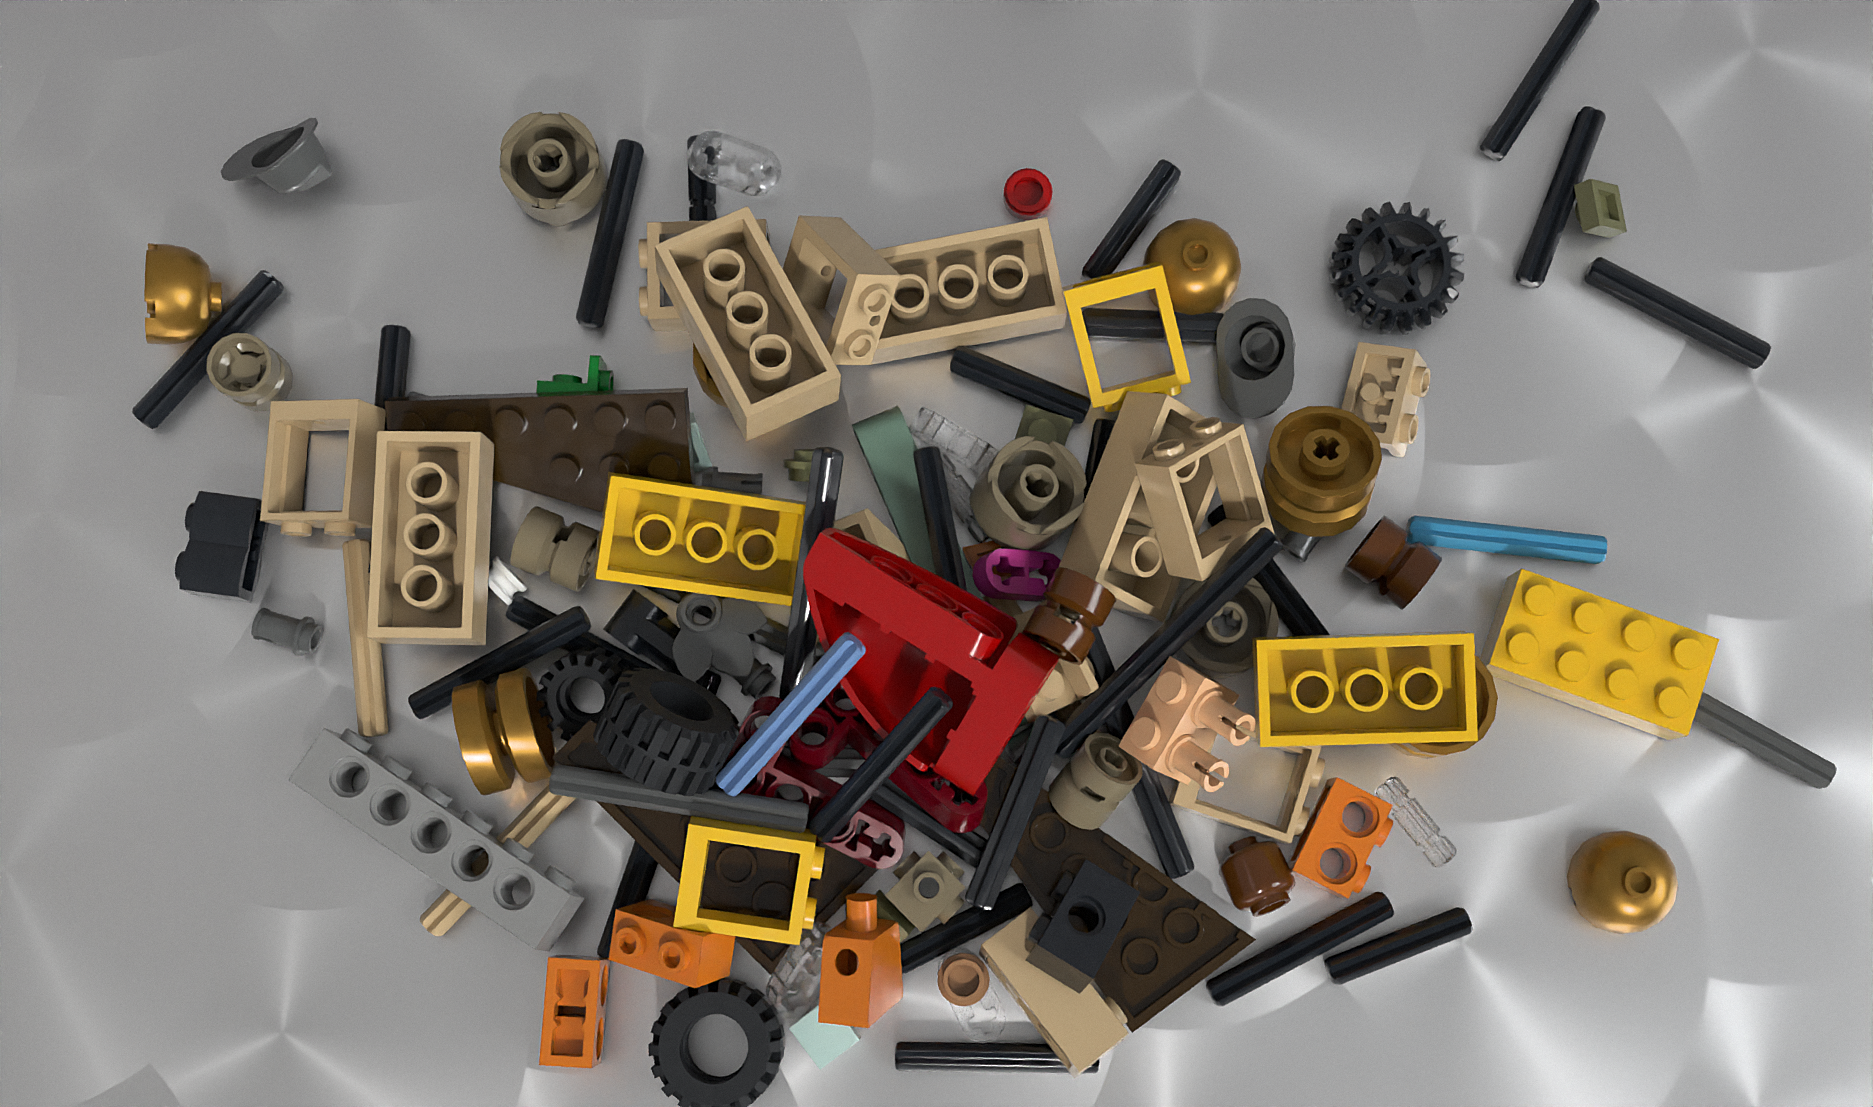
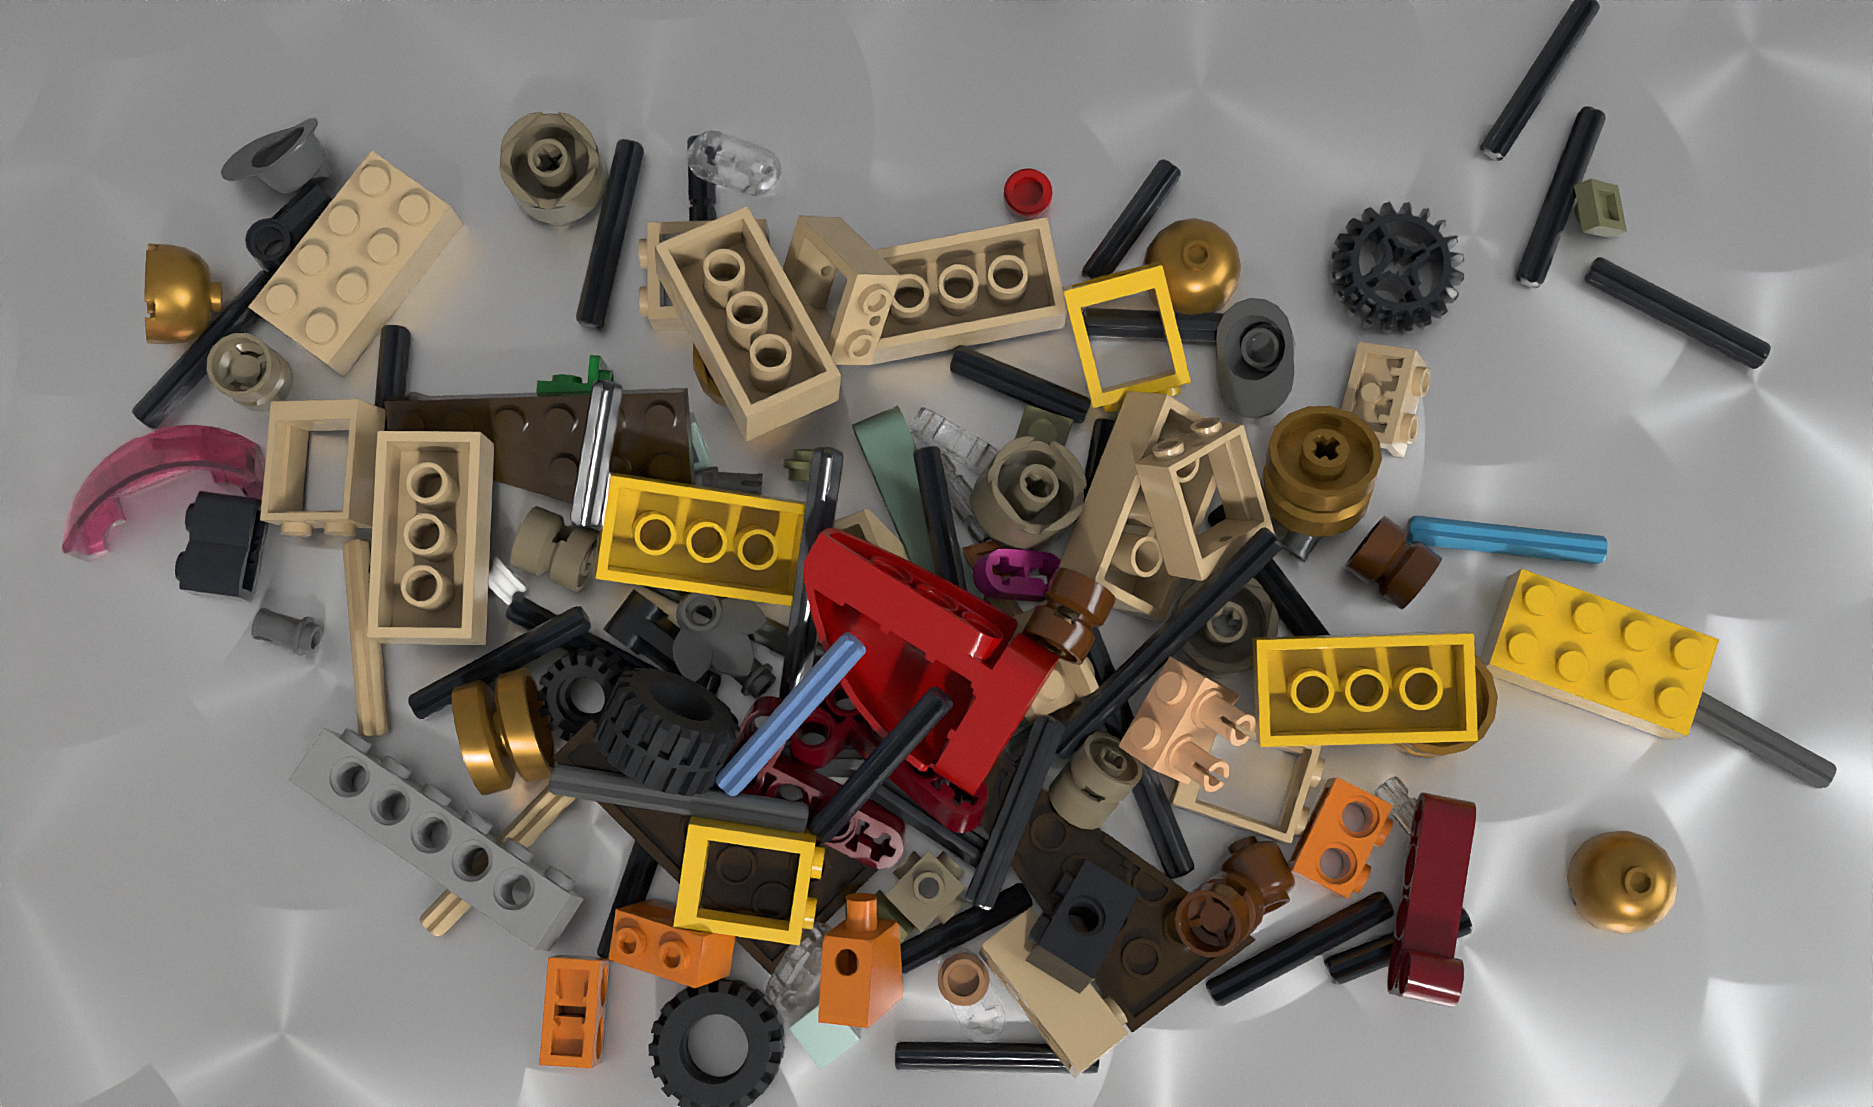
(152, 461): none -> clear pink windscreen
(287, 225): none -> black piece
(357, 263): none -> tan brick
(596, 453): none -> axle
(1219, 914): none -> reddish brown wheel
(1432, 902): none -> dark red beam

